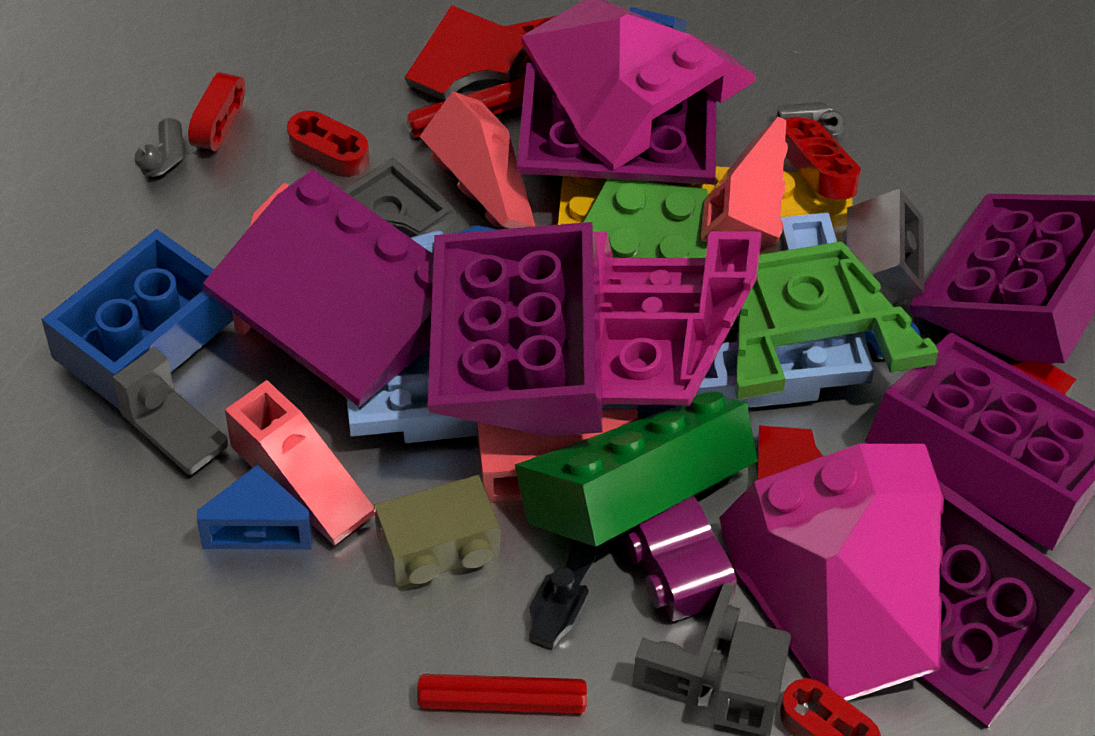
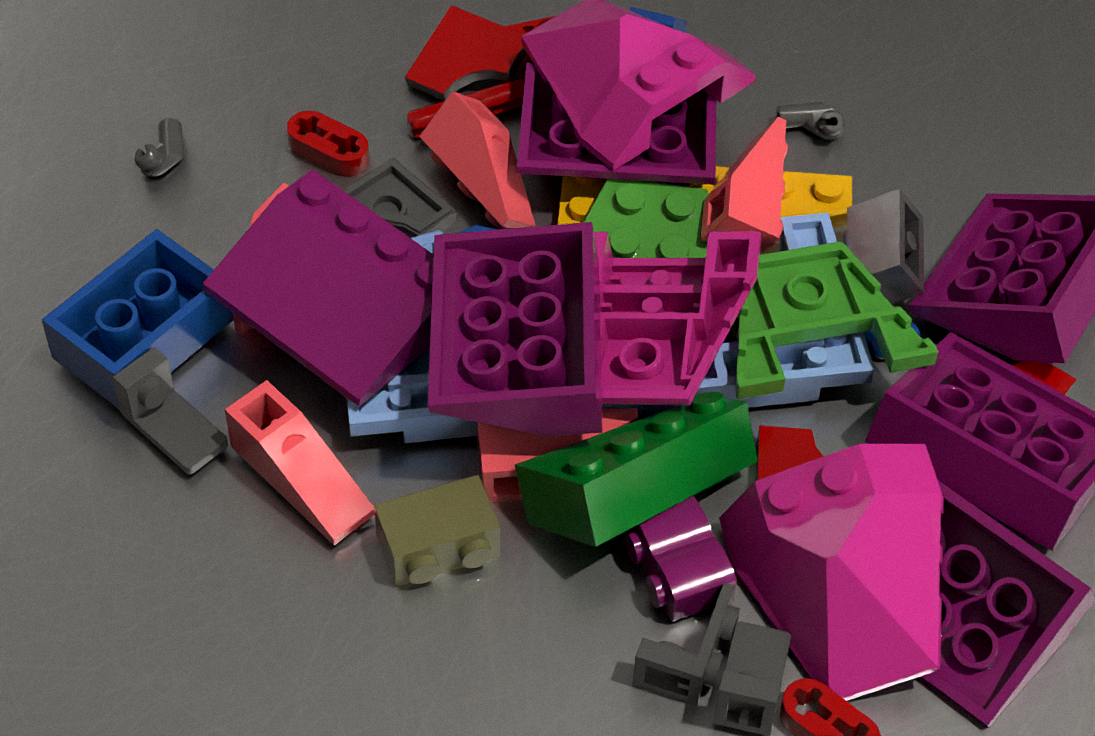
(216, 111): red beam -> none
(254, 515): blue slope -> none
(502, 693): red axle -> none
(561, 597): black piece -> none
(821, 159): red beam -> none

